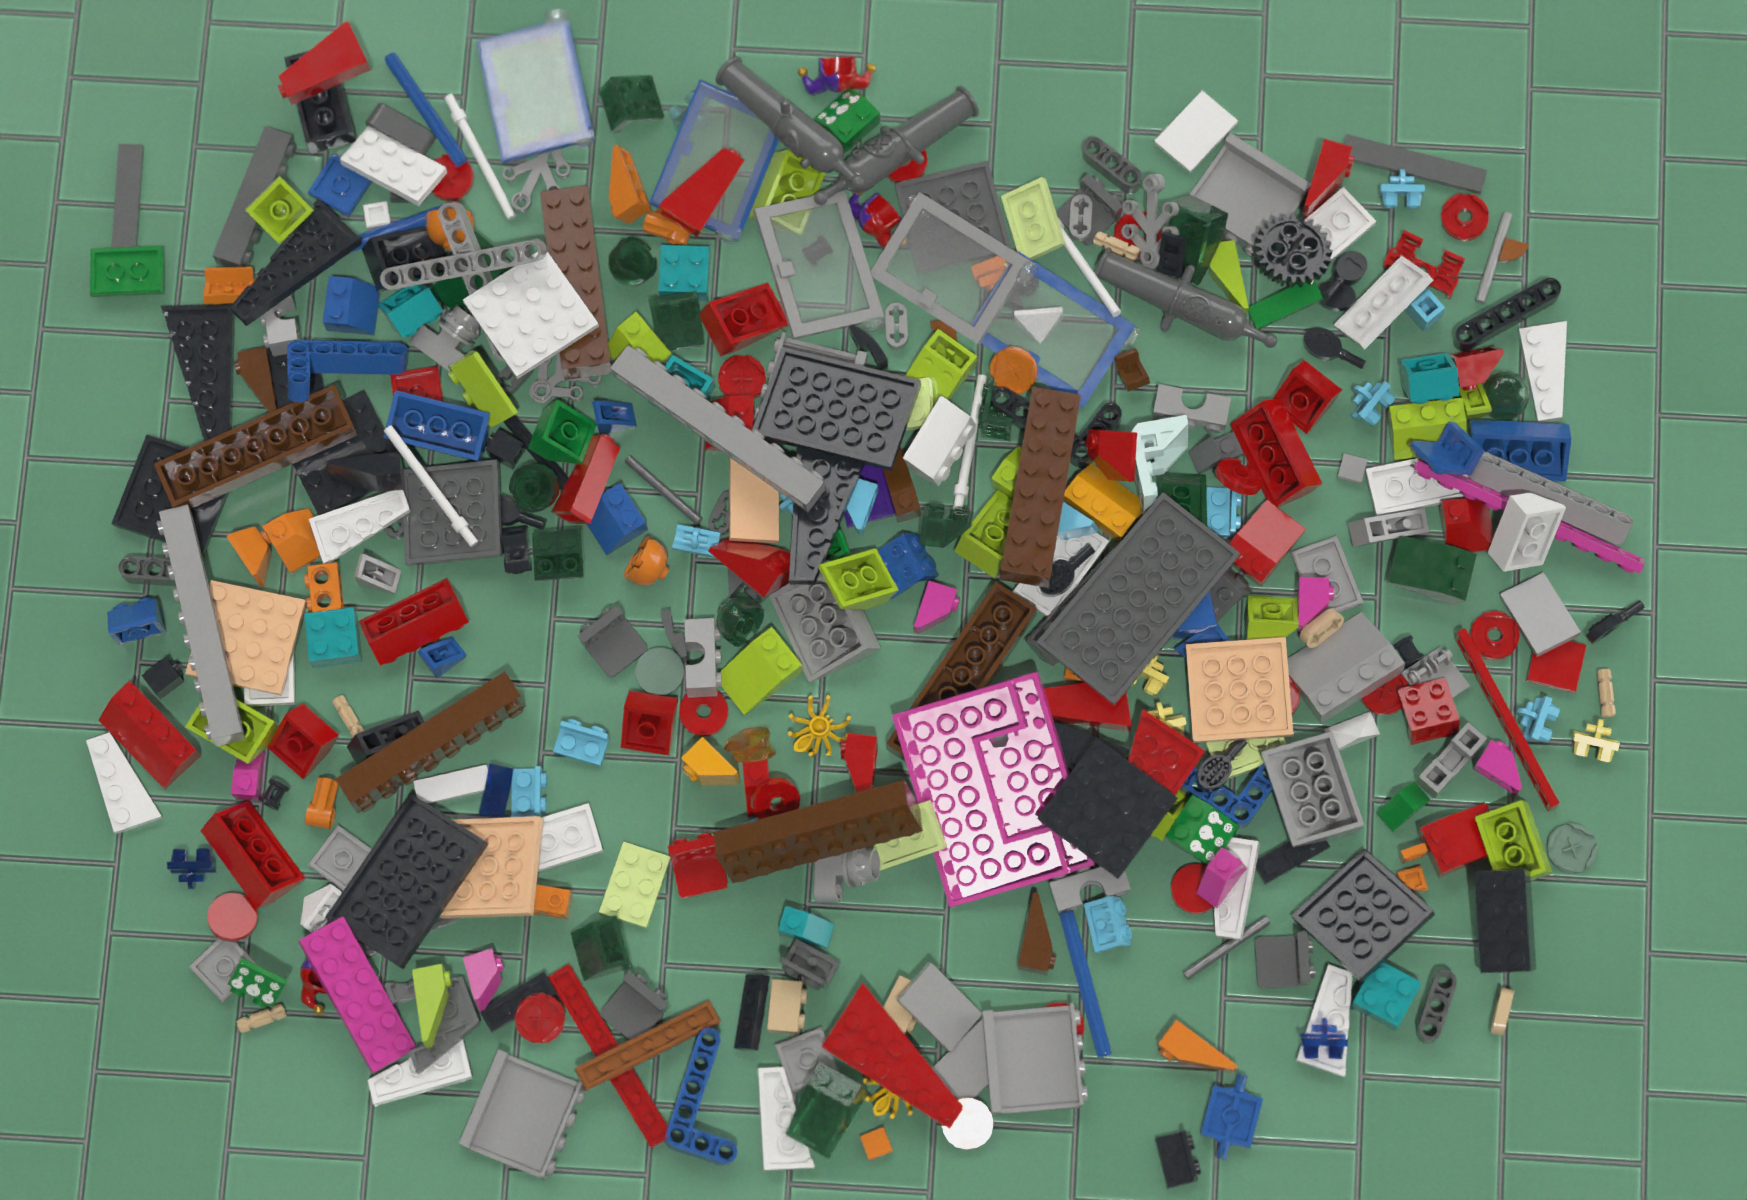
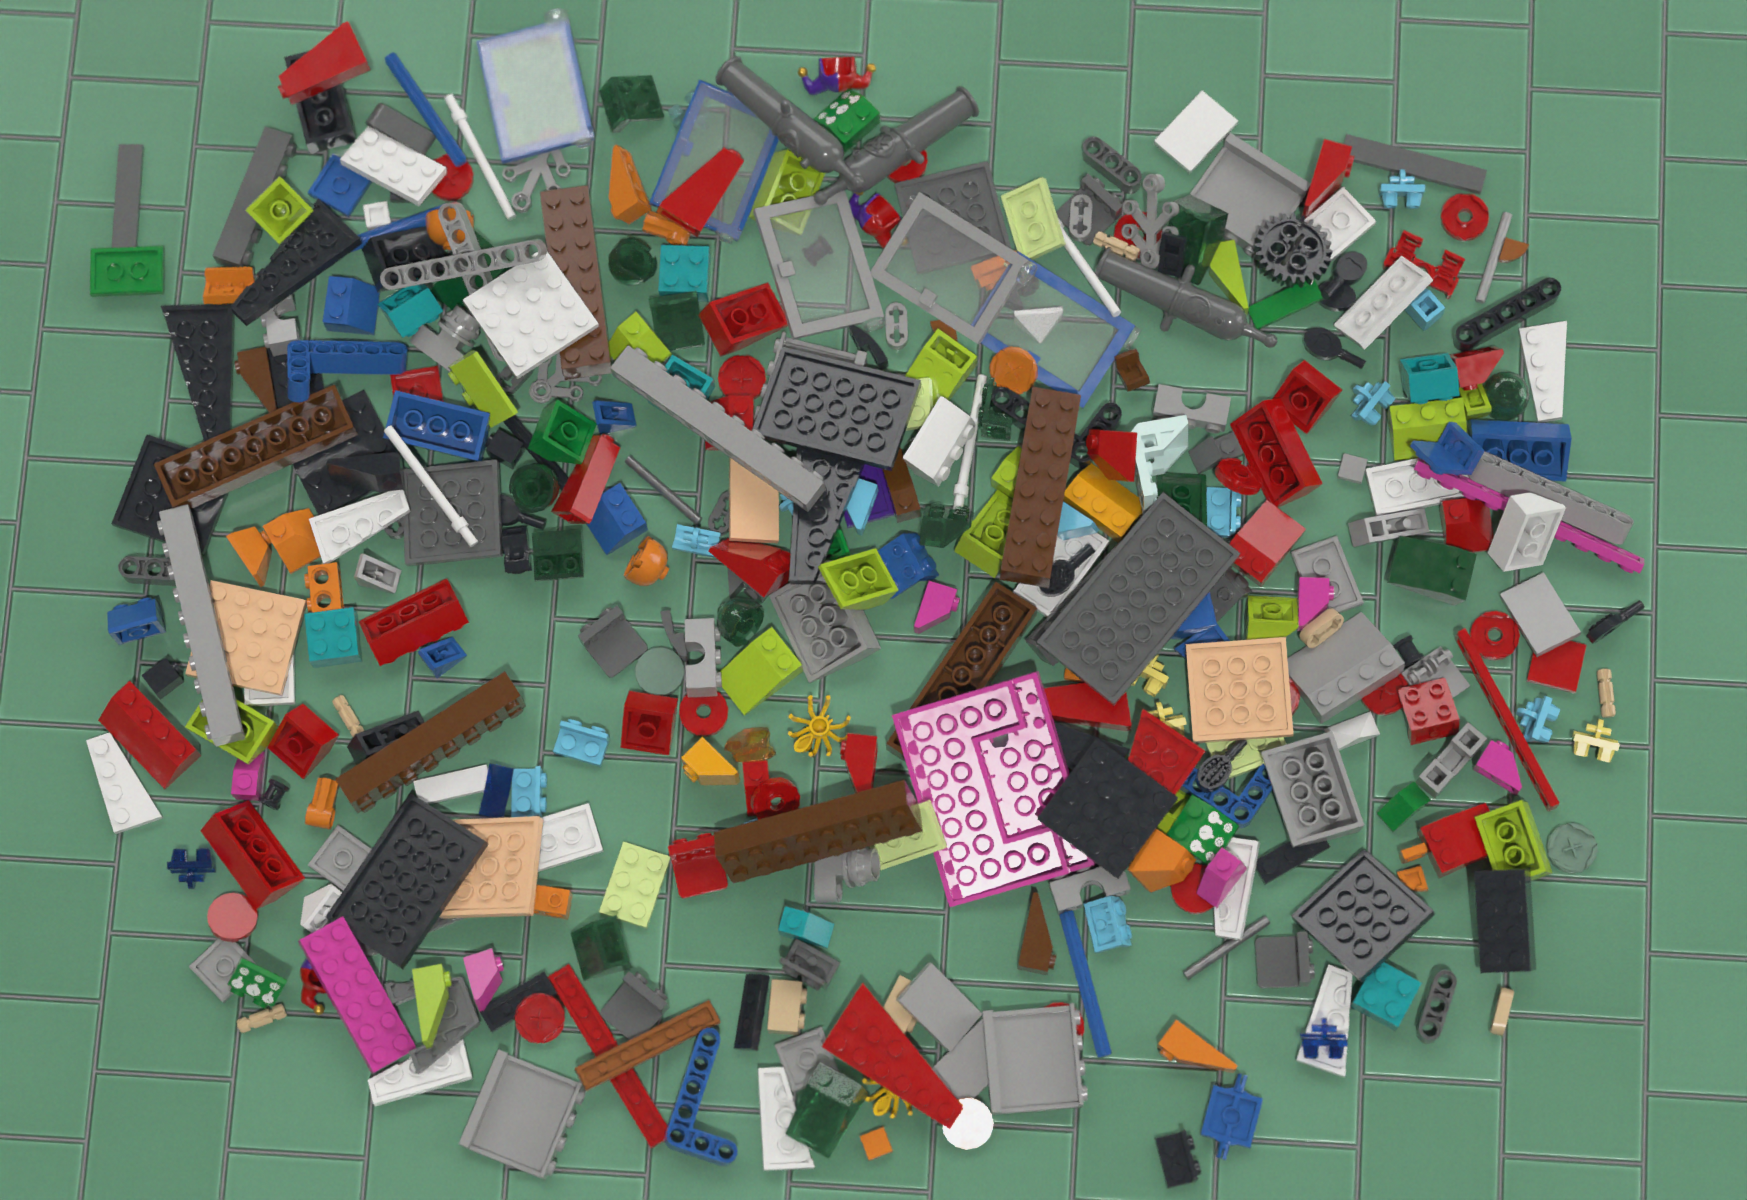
(1161, 862): none -> orange slope

